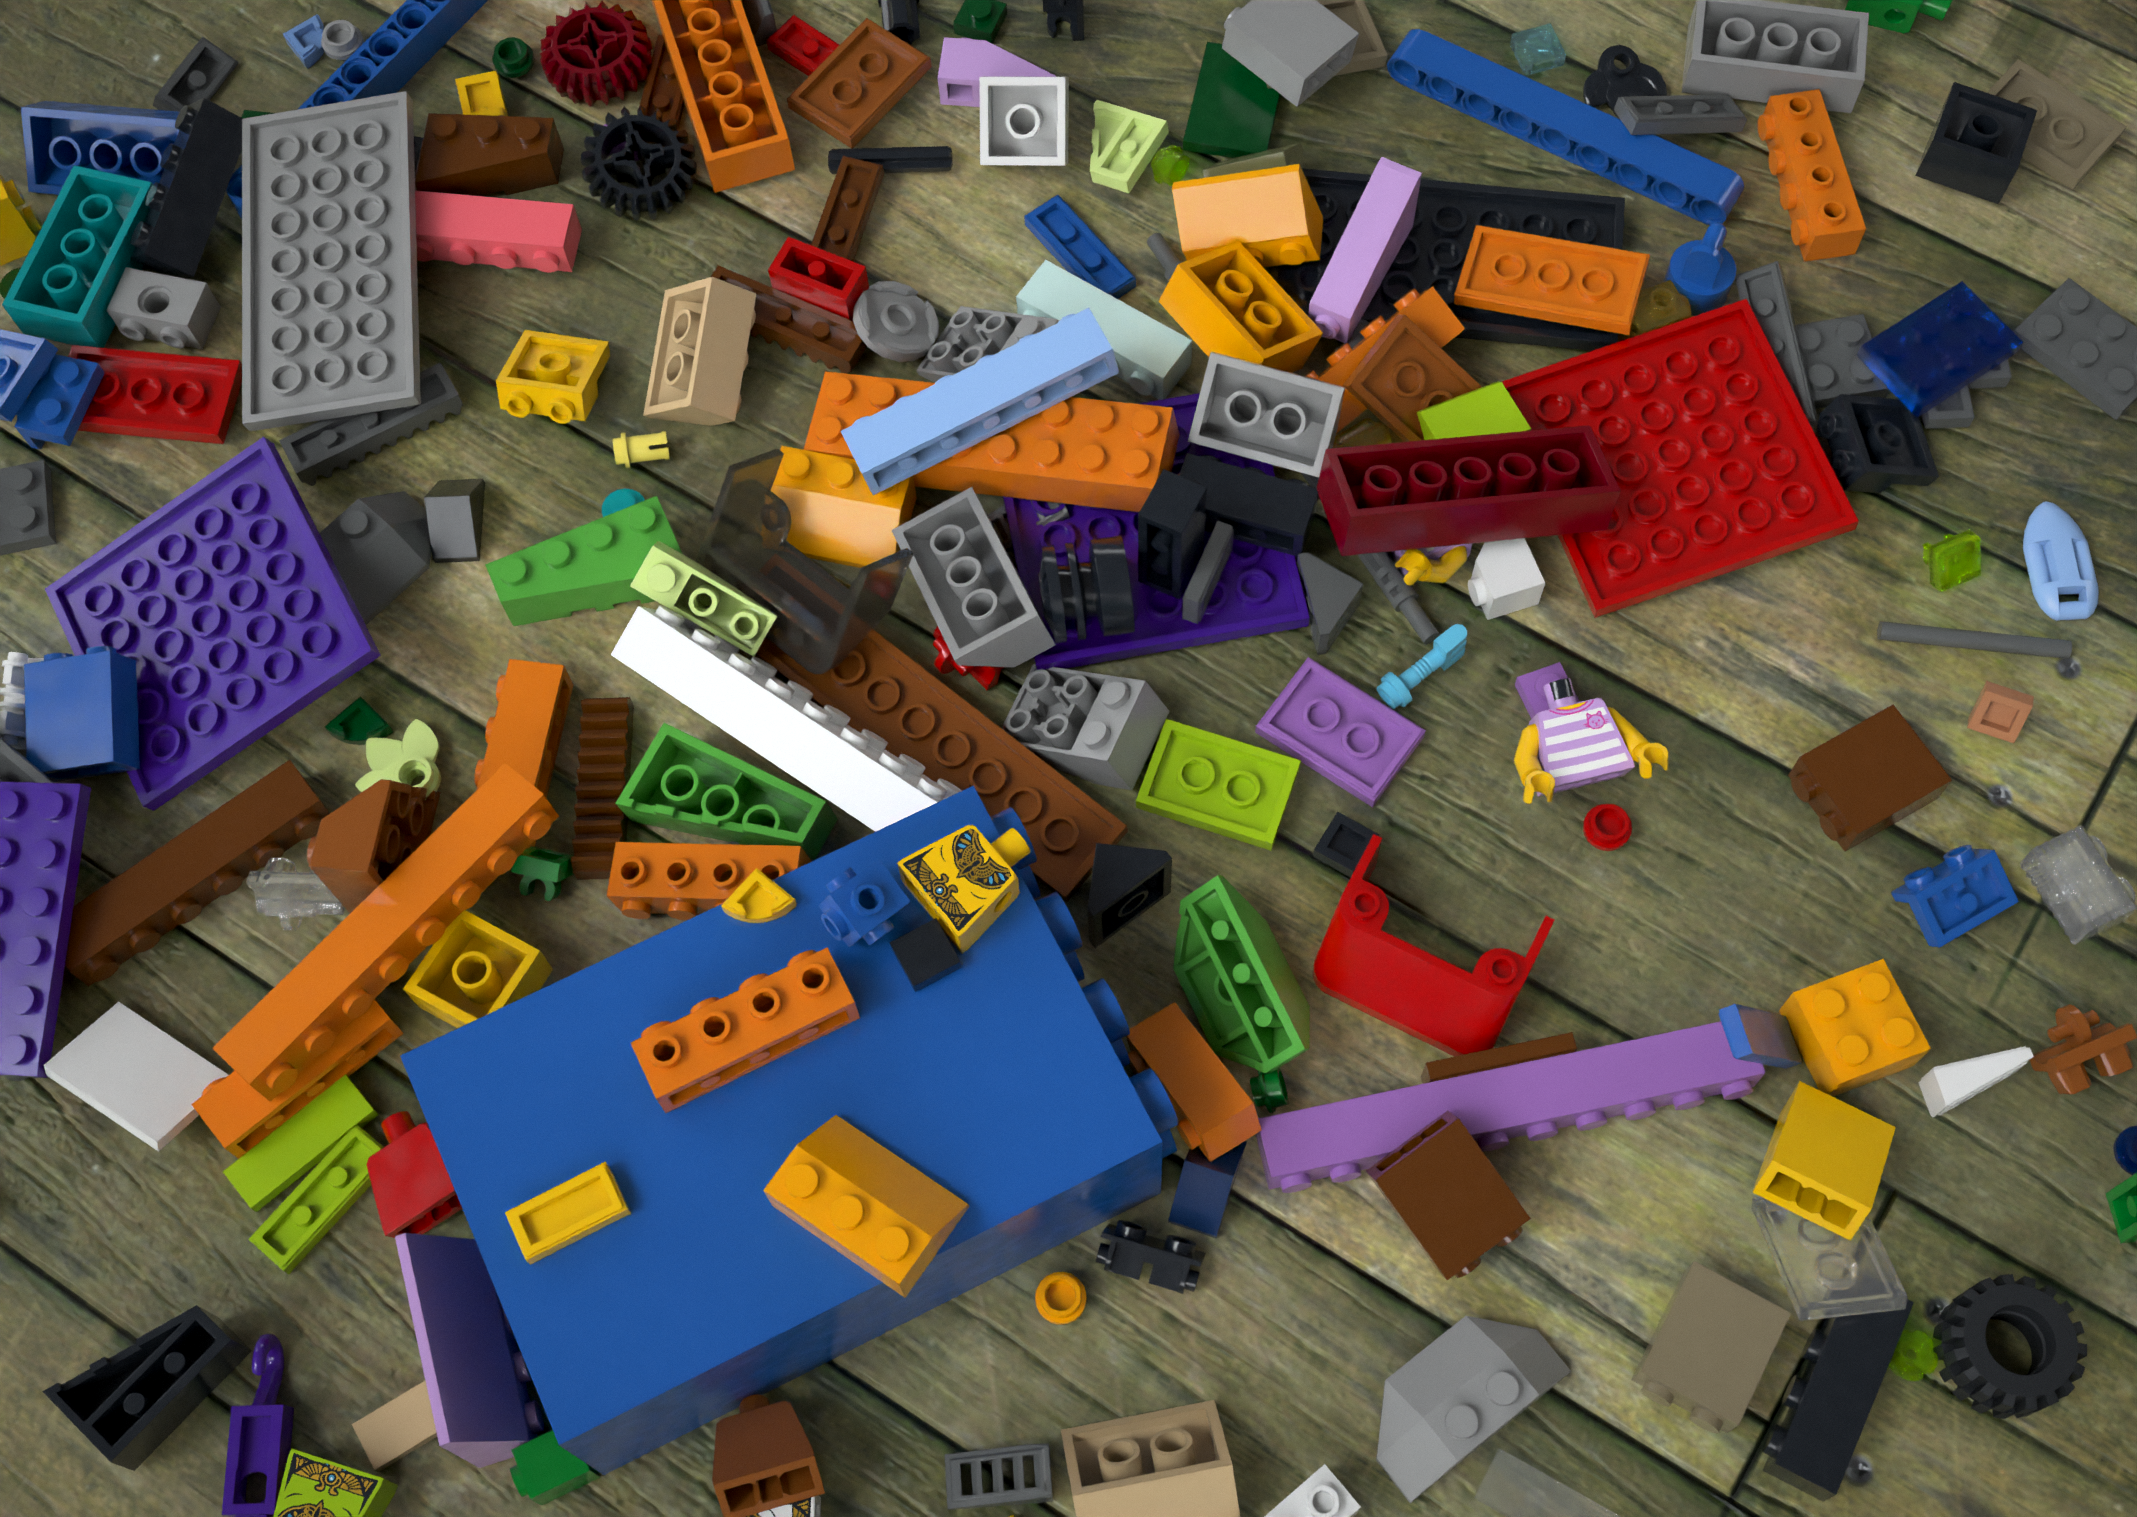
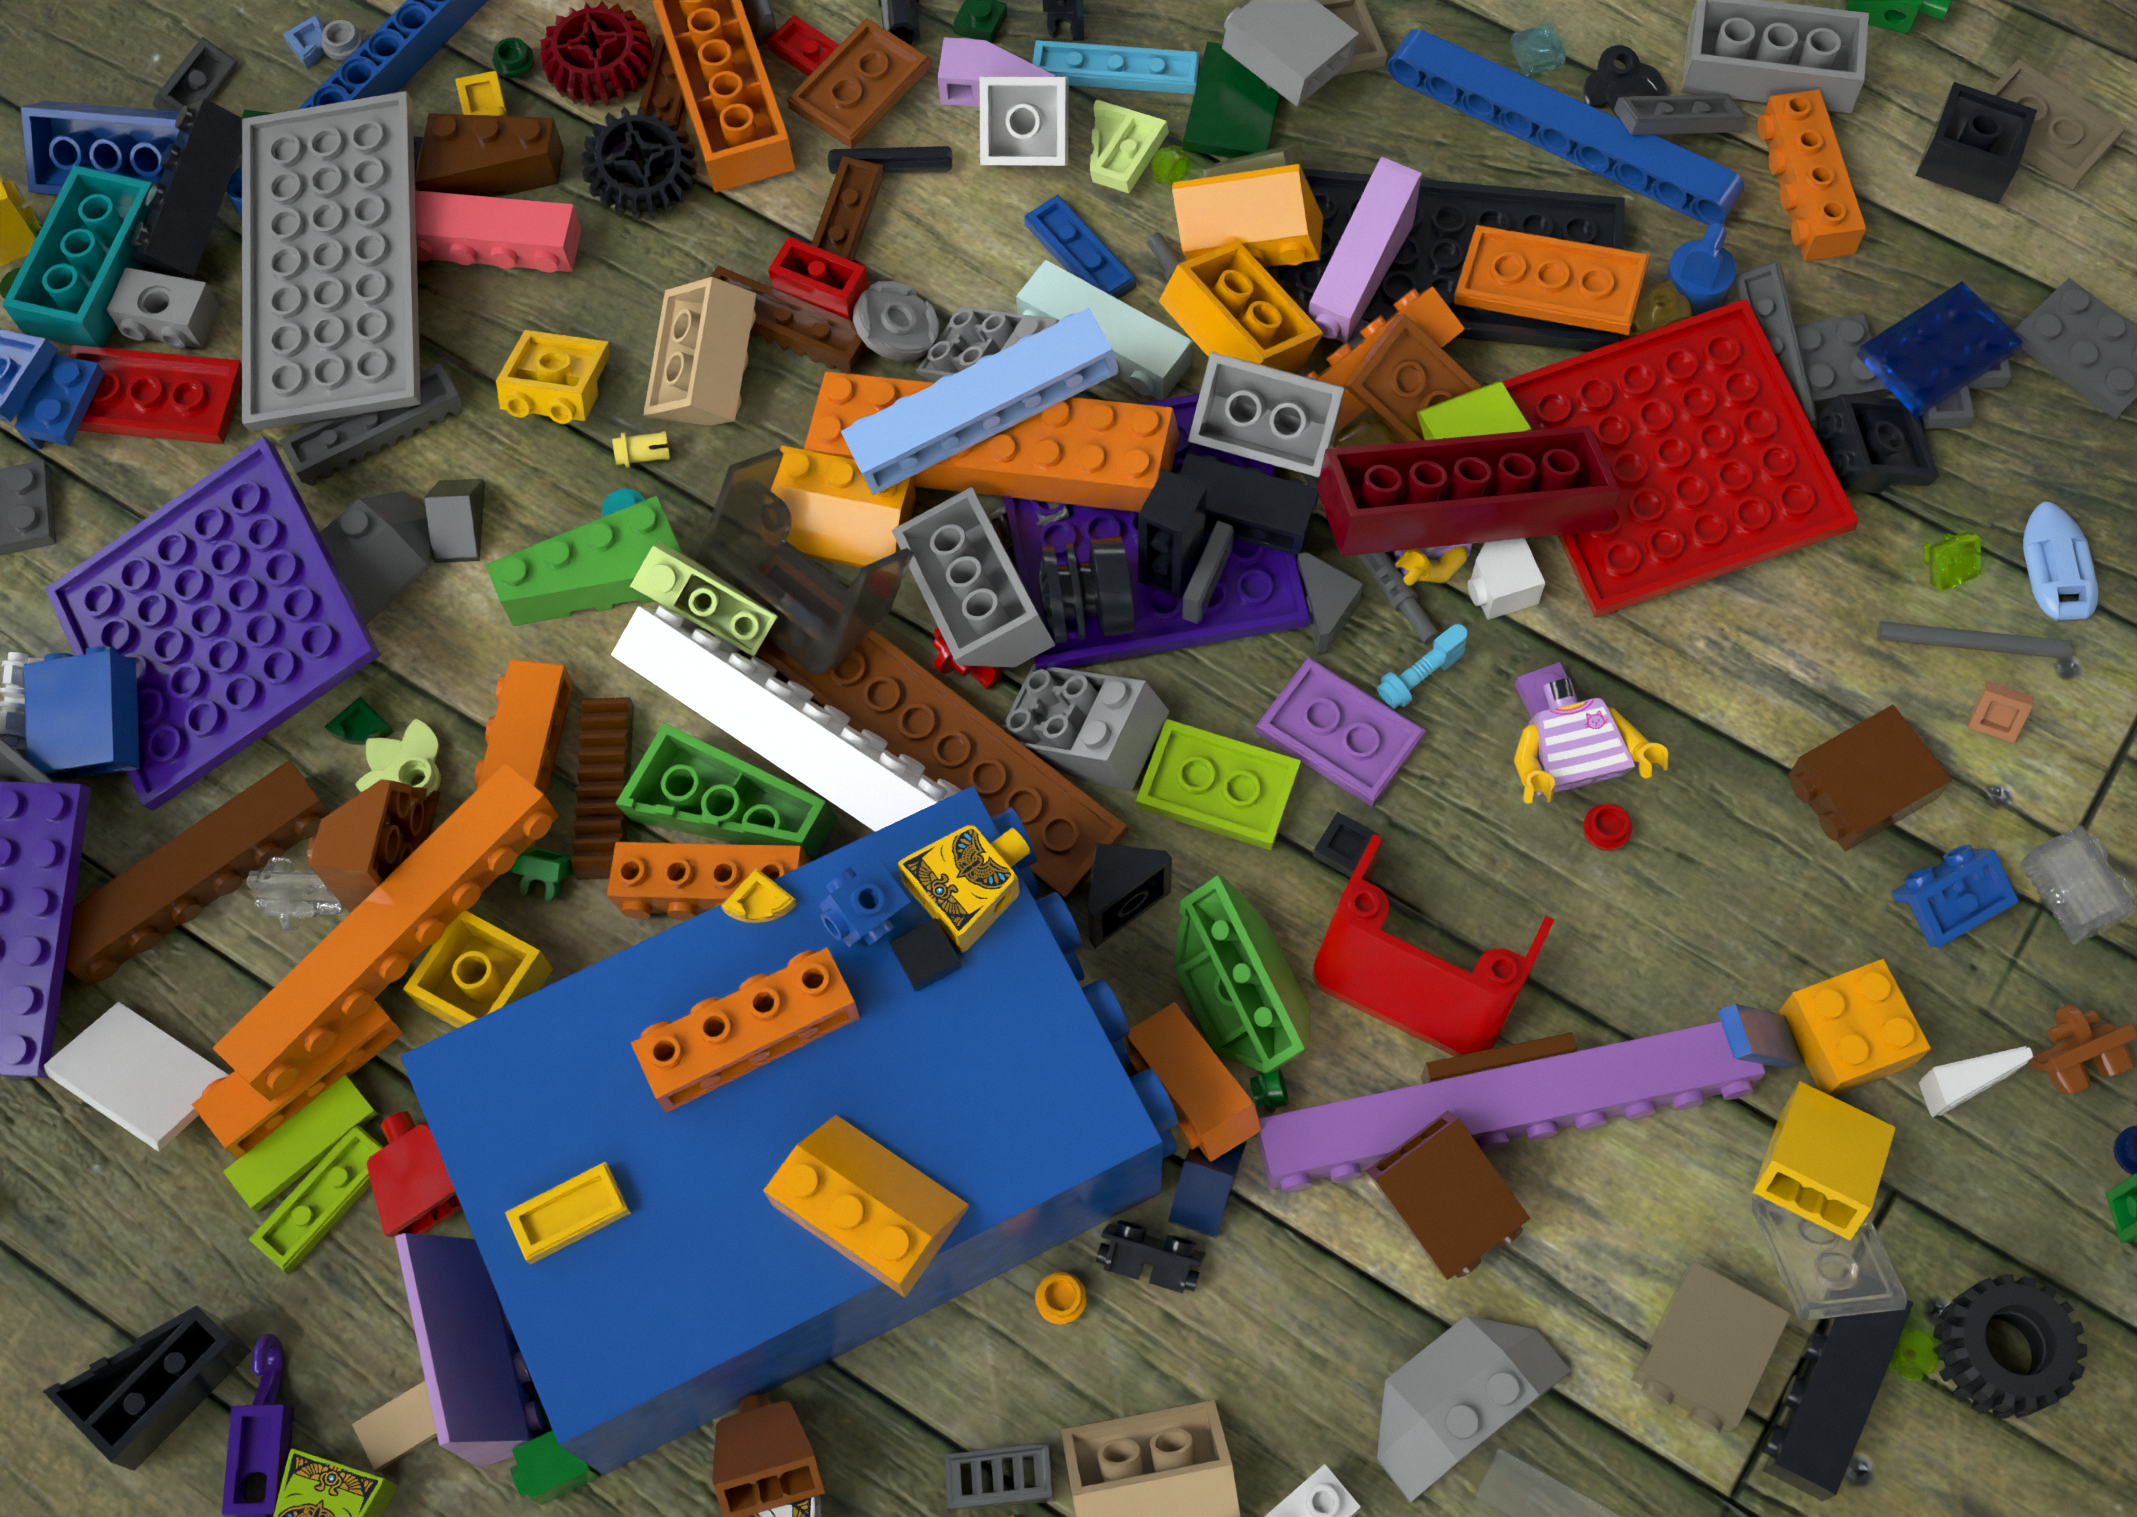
(1119, 66): none -> medium azure tile

